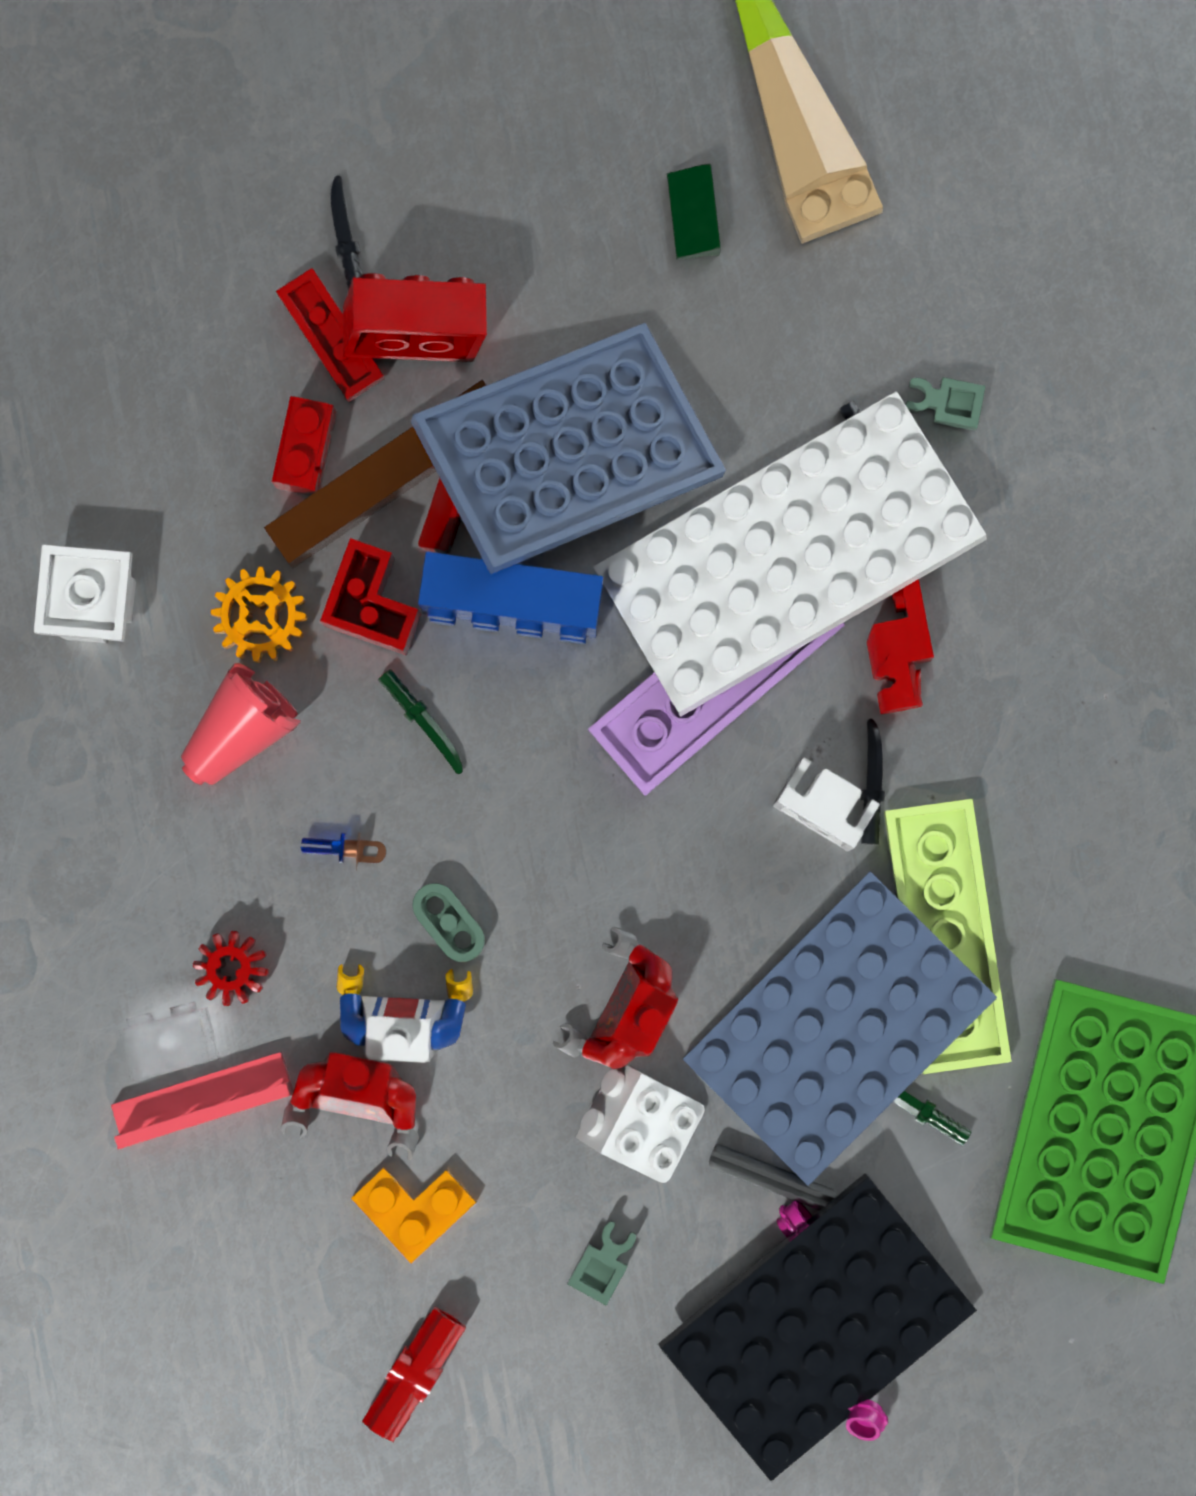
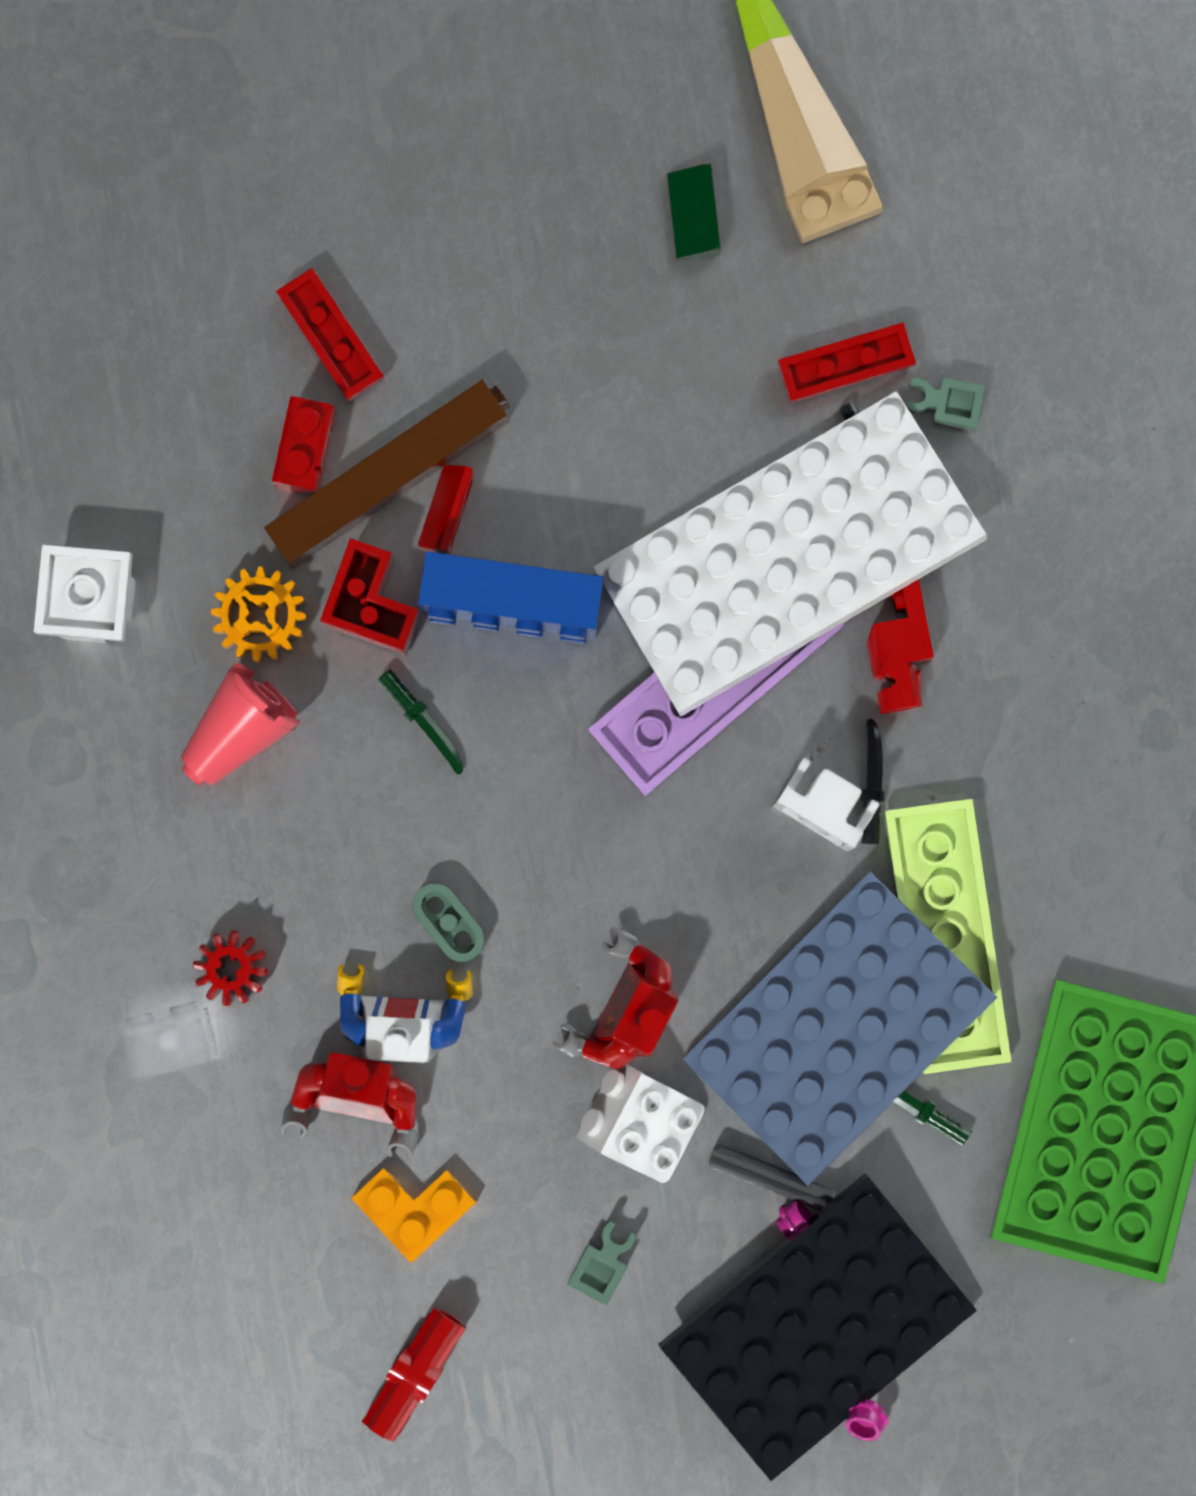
(201, 1100): coral fence -> none
(345, 848): piece -> none
(347, 248): black piece -> none
(414, 318): red brick -> none
(567, 447): sand blue plate -> none
(846, 362): none -> red plate

